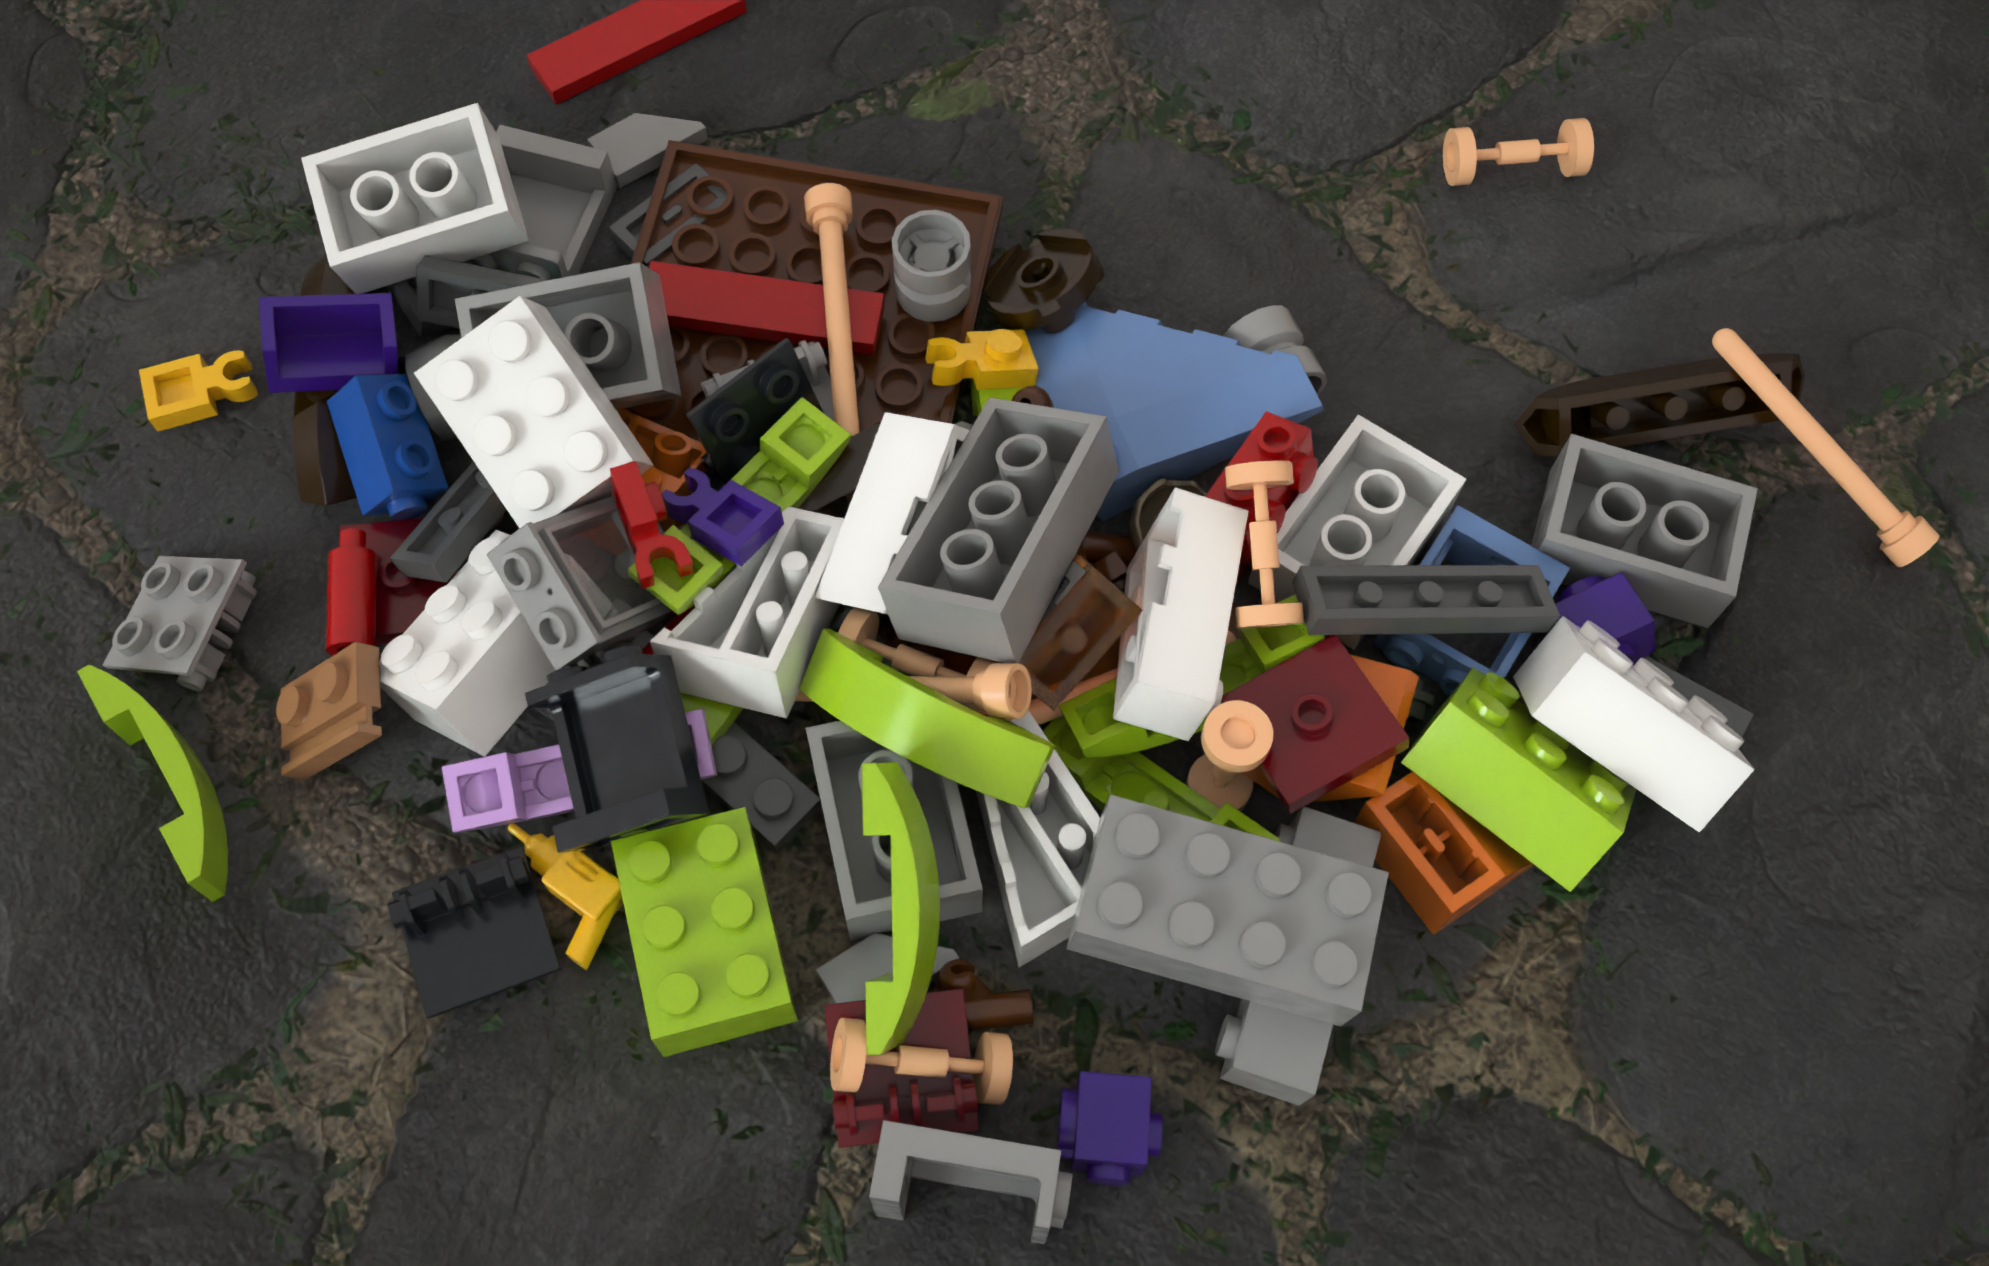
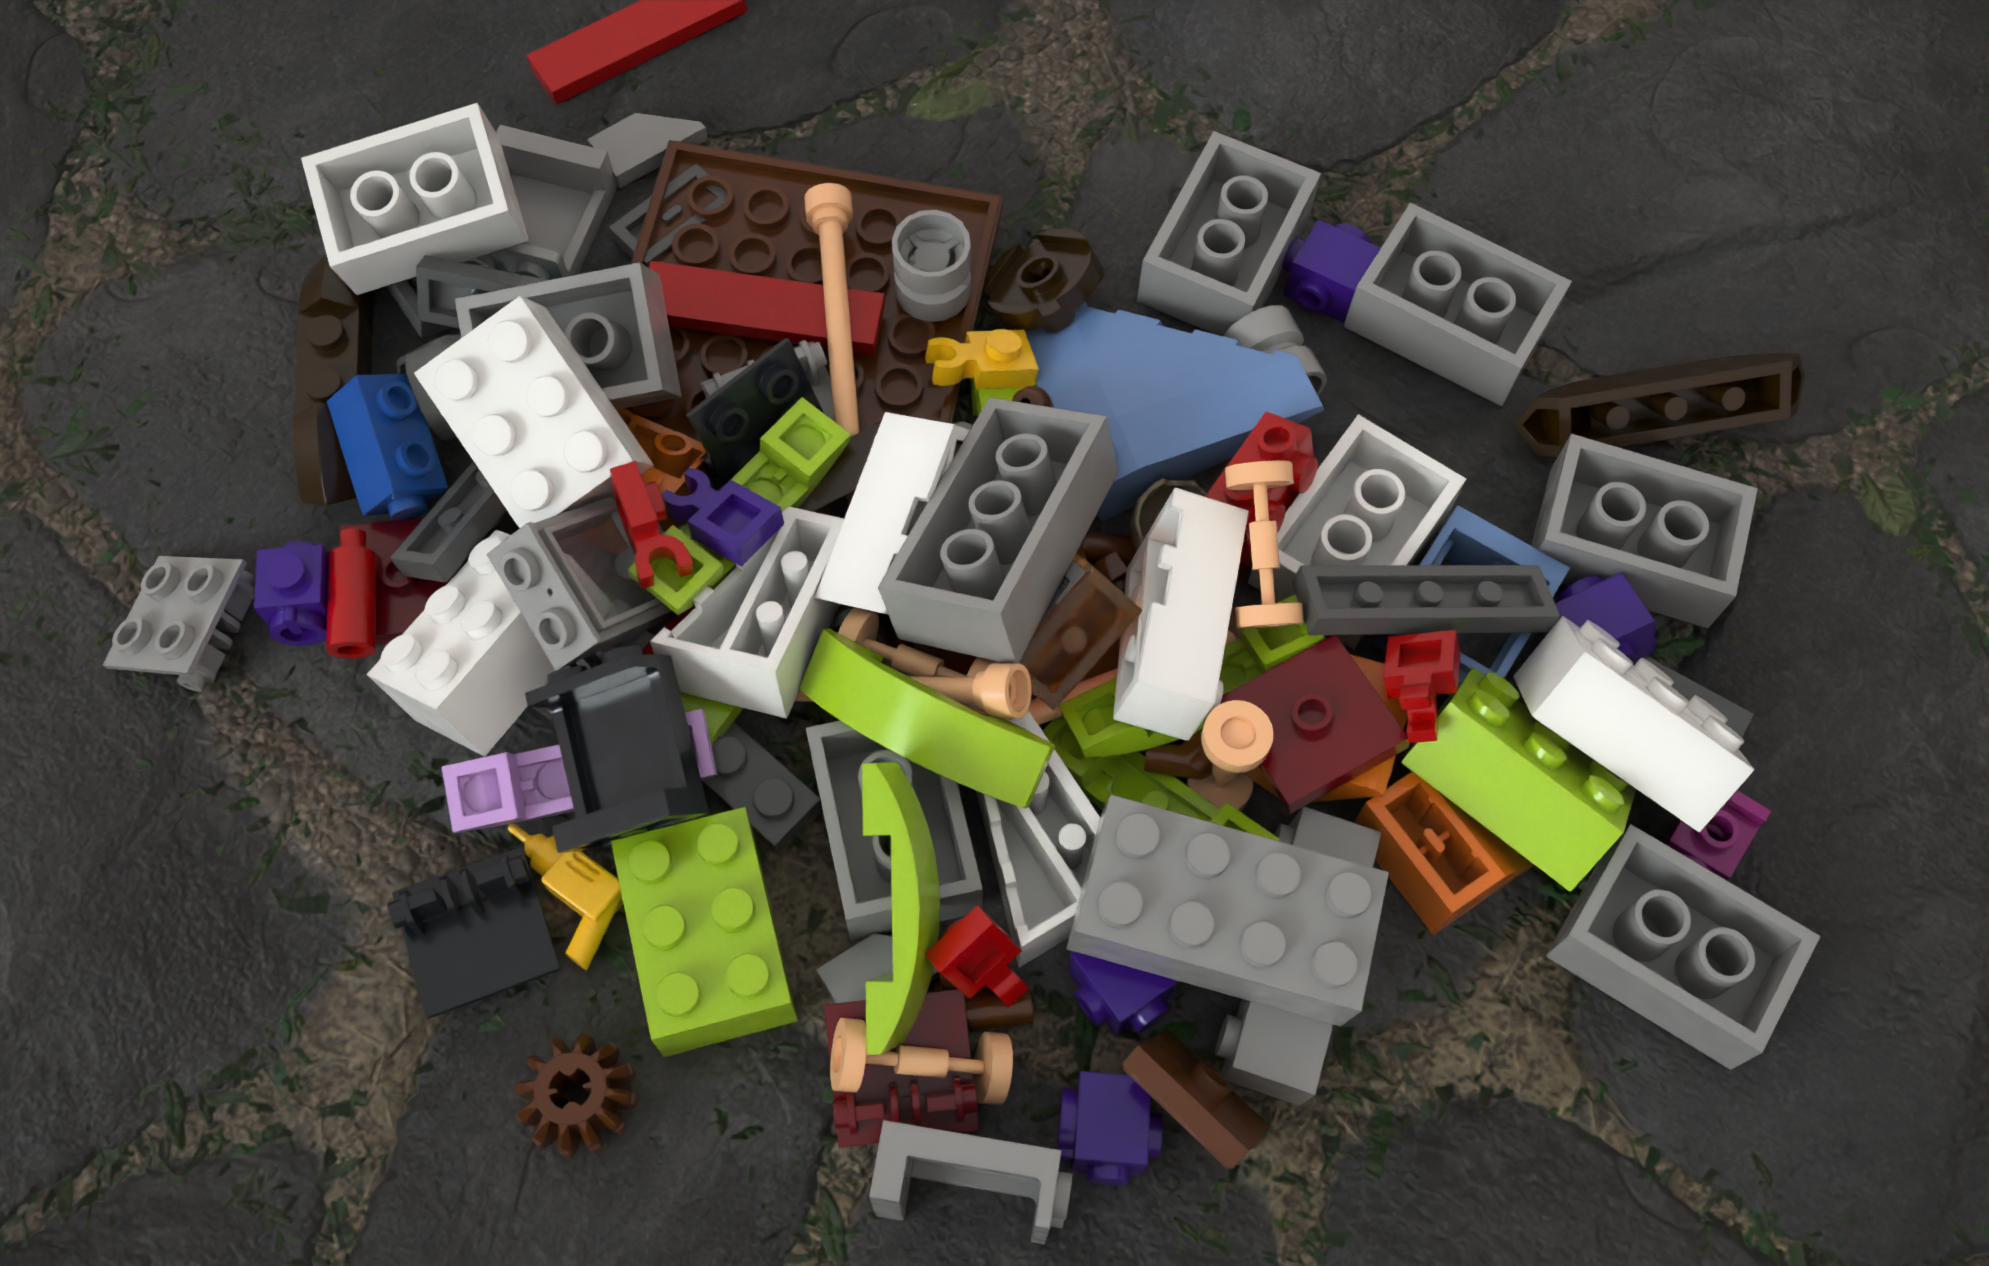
(188, 388): yellow plate -> none
(199, 834): lime slope -> none
(293, 592): none -> dark purple brick
(326, 340): dark purple panel -> none
(330, 710): medium nougat plate -> none
(567, 1120): none -> reddish brown gear
(976, 955): none -> red plate
(1119, 993): none -> dark purple brick
(1180, 760): none -> reddish brown arm
(1196, 1097): none -> reddish brown plate
(1227, 235): none -> light grey brick
(1328, 267): none -> dark purple brick
(1416, 672): none -> red plate
(1455, 303): none -> light grey brick
(1573, 151): light nougat wheel -> none
(1684, 948): none -> light grey brick
(1724, 837): none -> magenta brick
(1901, 534): light nougat piece -> none

